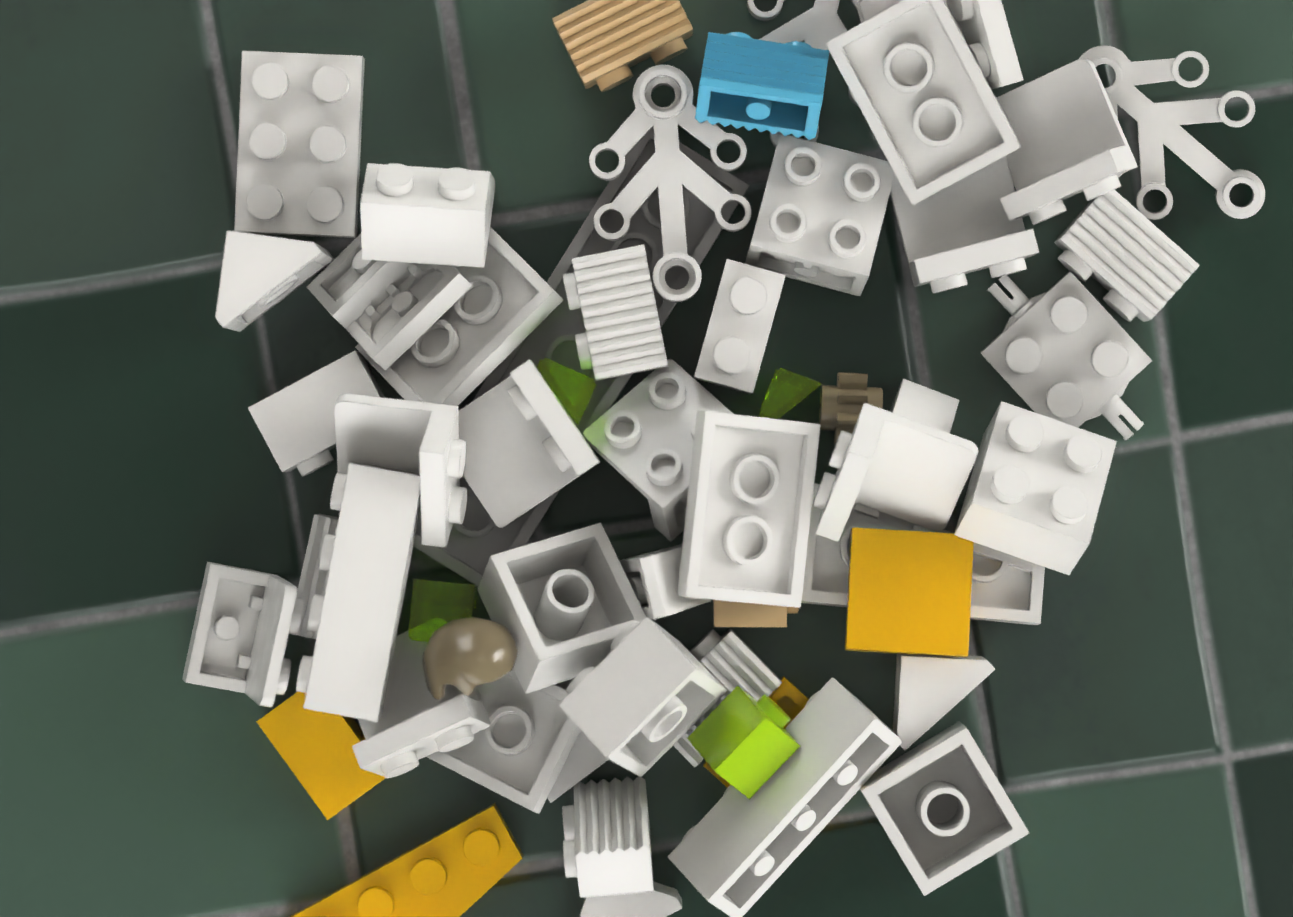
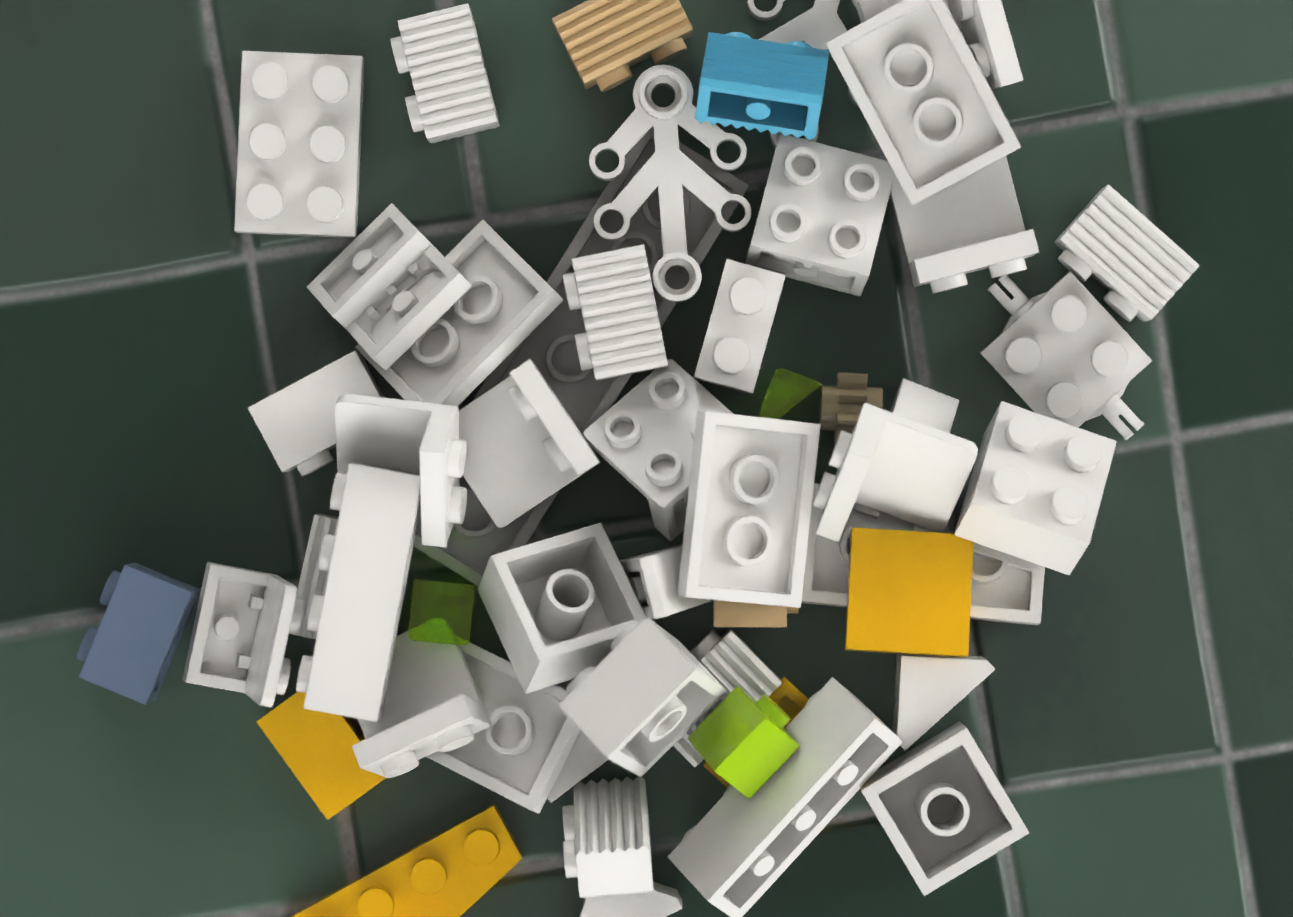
(137, 632): none -> sand blue brick
(261, 273): white slope -> none
(426, 214): white slope -> none
(446, 74): none -> white brick
(467, 655): dark tan hair -> none
(570, 387): clear neon green slope -> none
(1066, 142): white bracket -> none
(1161, 123): white plant -> none

